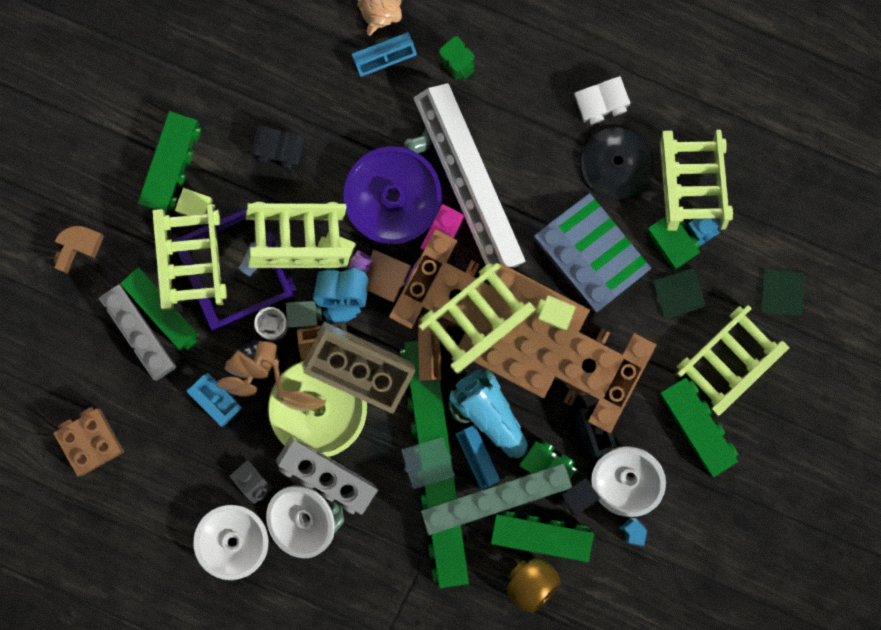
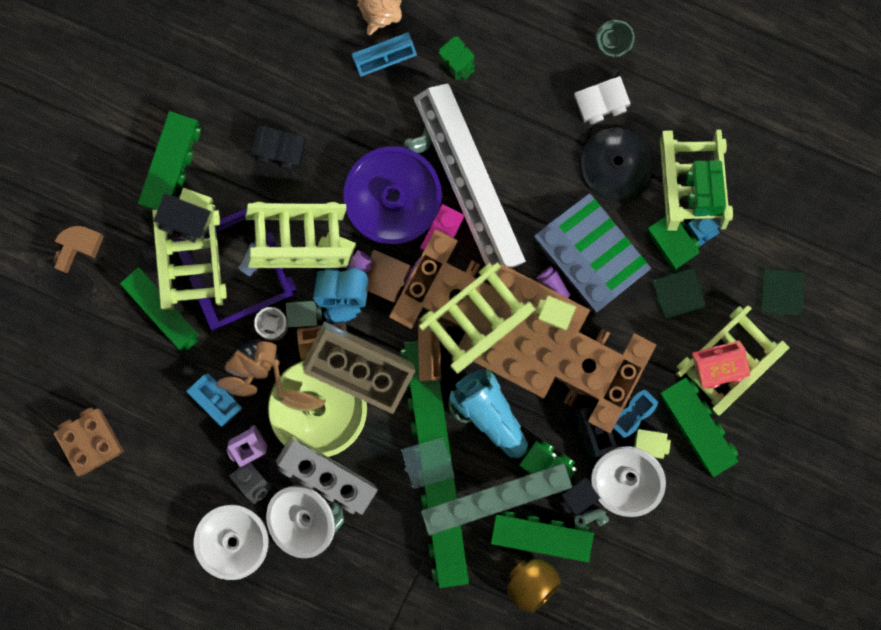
(137, 332): light grey brick -> none
(183, 218): none -> black brick
(245, 455): none -> lavender brick
(477, 457): dark azure piece -> none
(551, 279): none -> medium lavender cone
(591, 515): none -> sand green arm
(614, 38): none -> sand green hair
(634, 532): dark azure piece -> none
(637, 408): none -> dark azure brick
(652, 442): none -> yellowish green brick
(707, 188): none -> green brick
(721, 364): none -> coral brick

